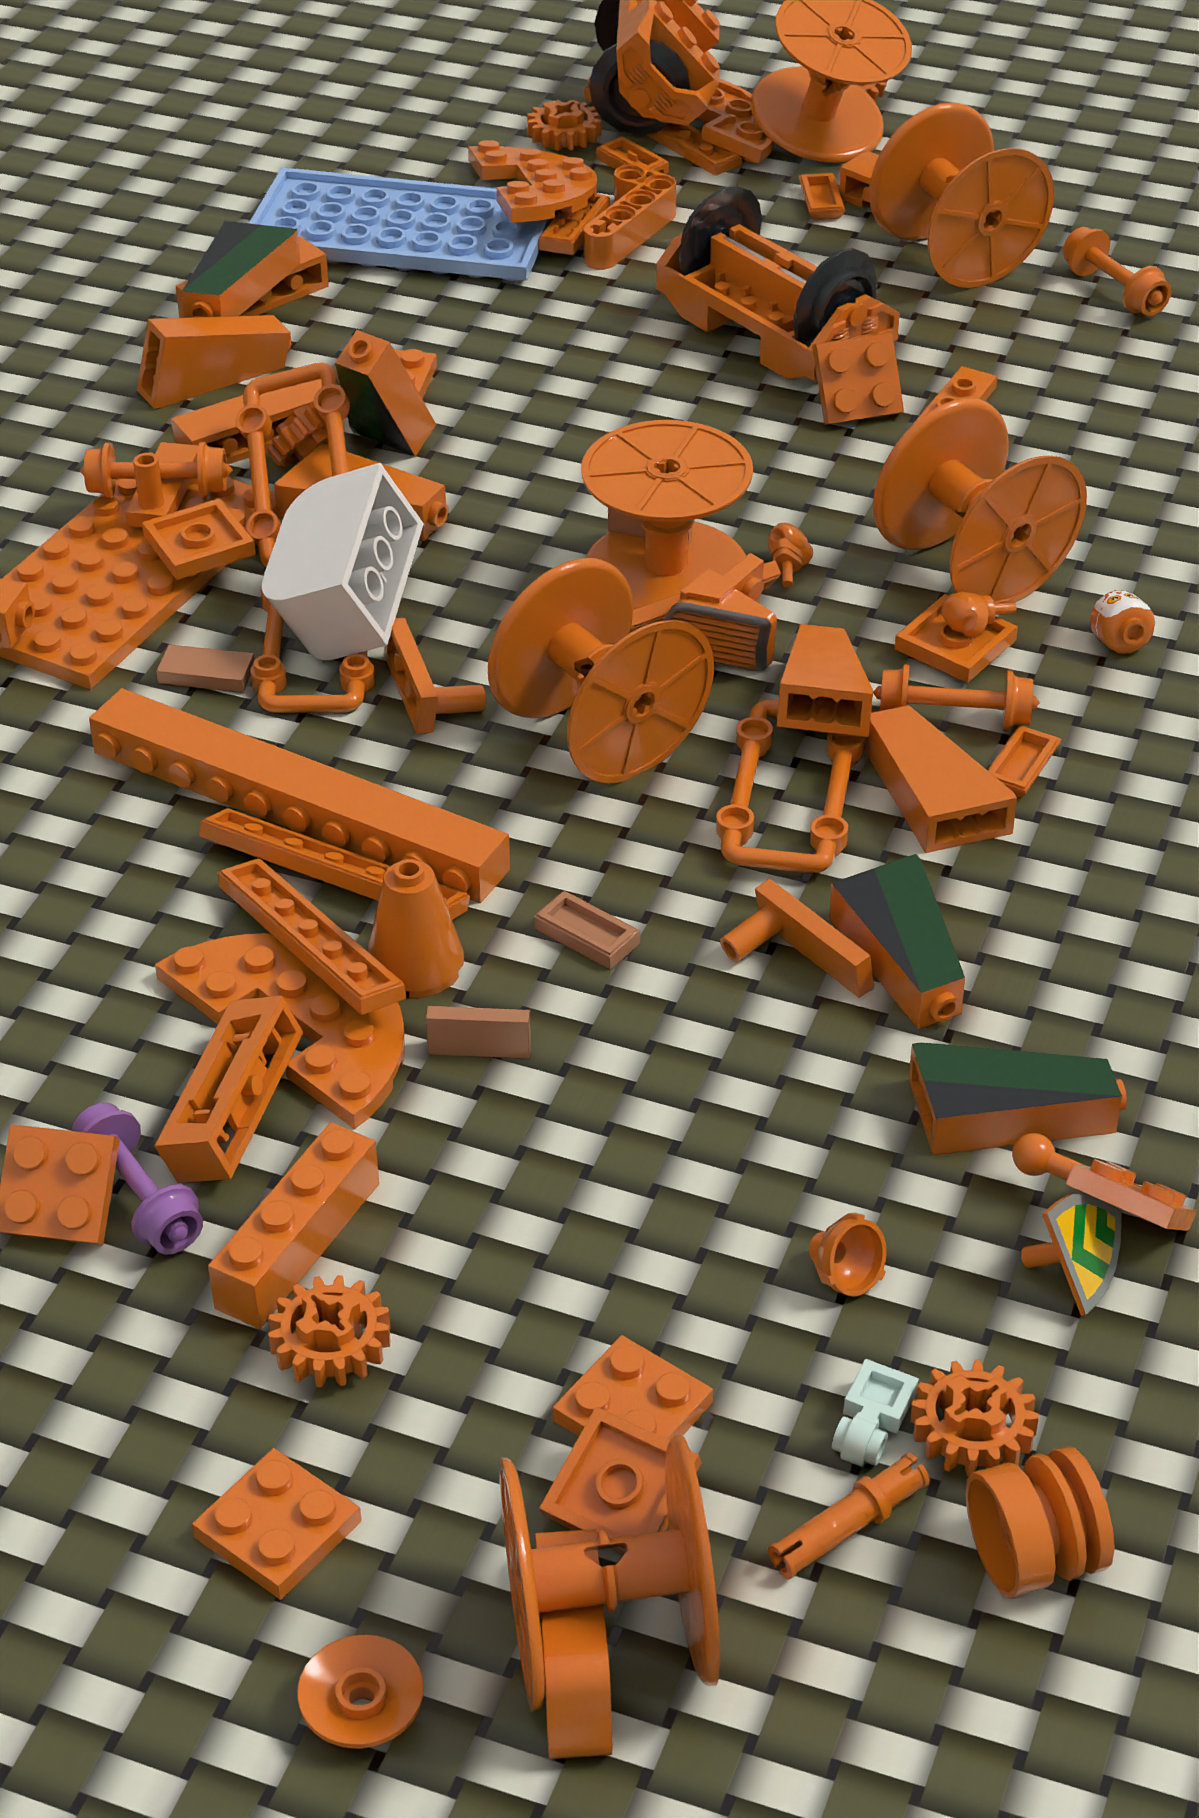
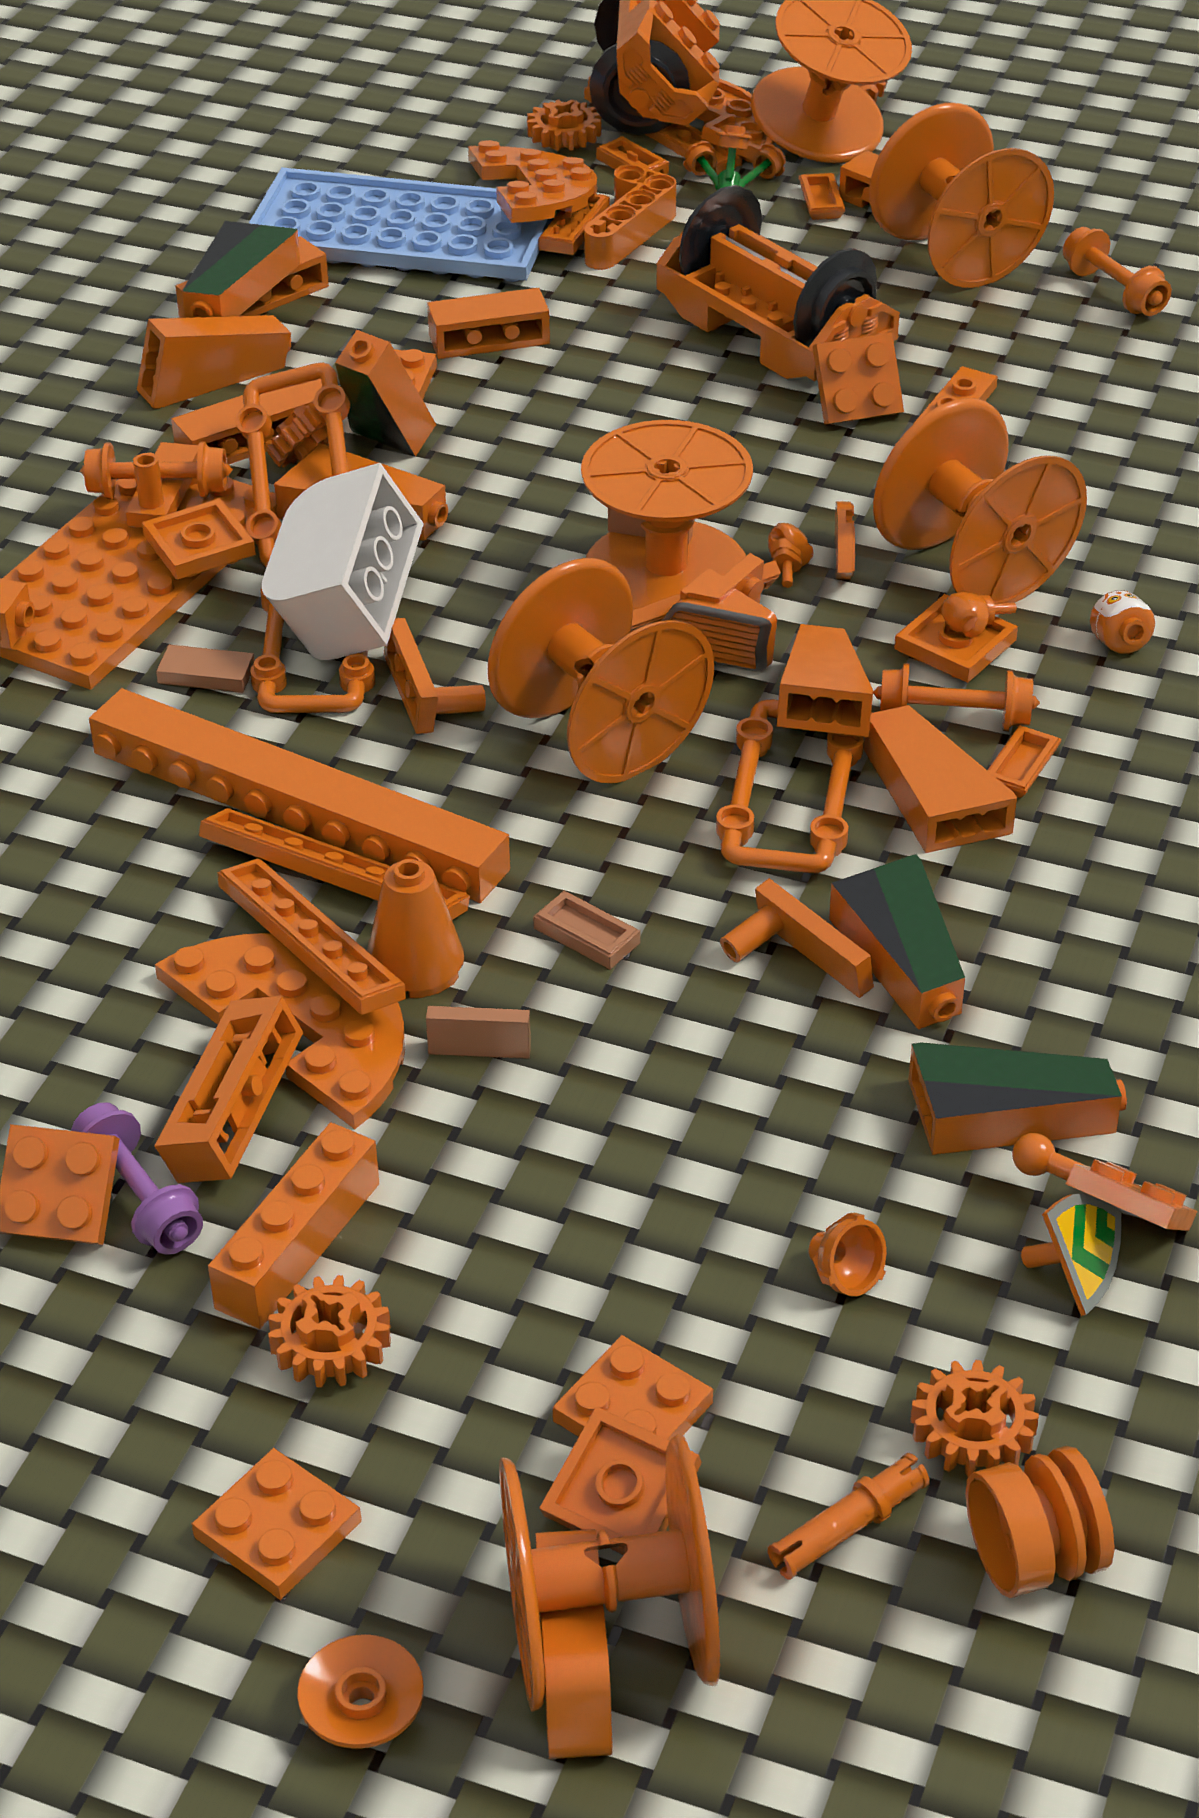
(488, 323): none -> orange brick
(702, 158): none -> orange plant
(844, 539): none -> orange tile
(875, 1401): light aqua plate -> none

